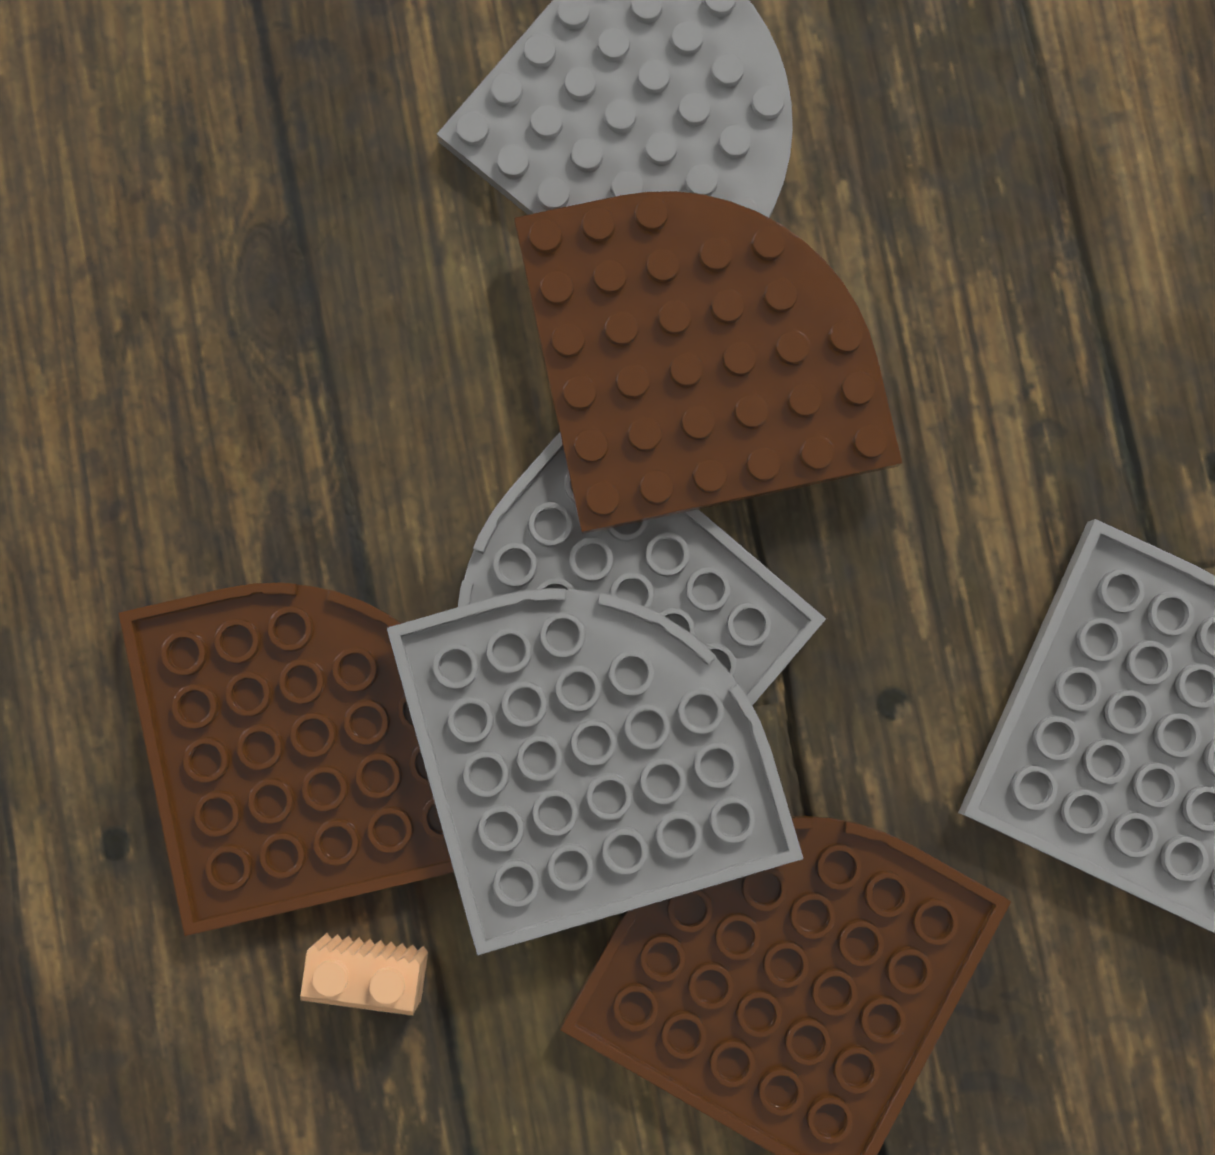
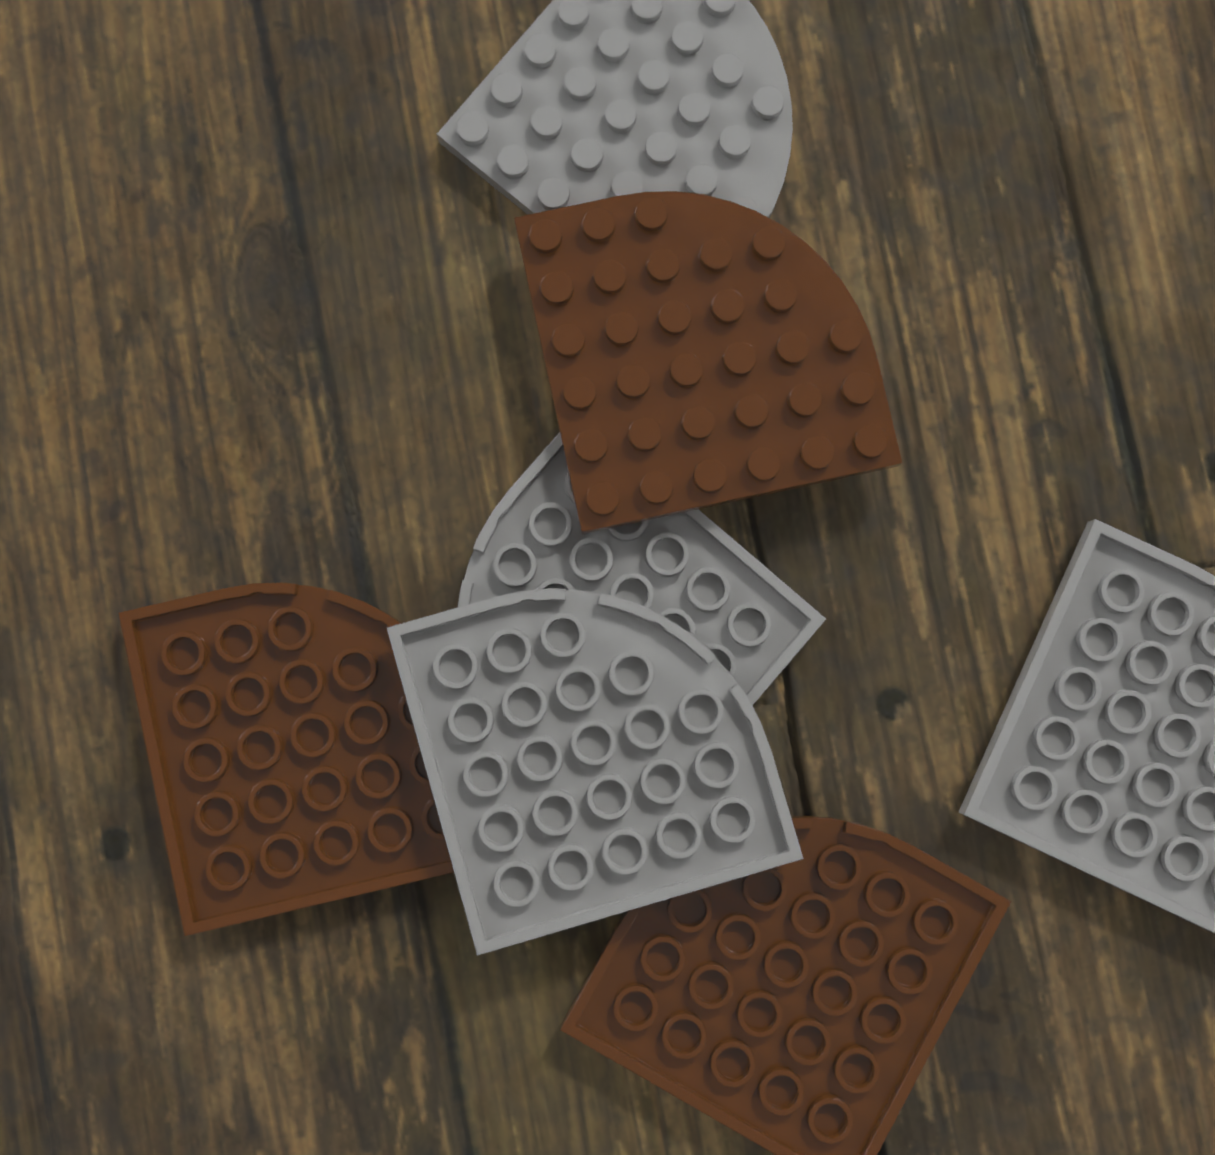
(364, 975): light nougat brick -> none

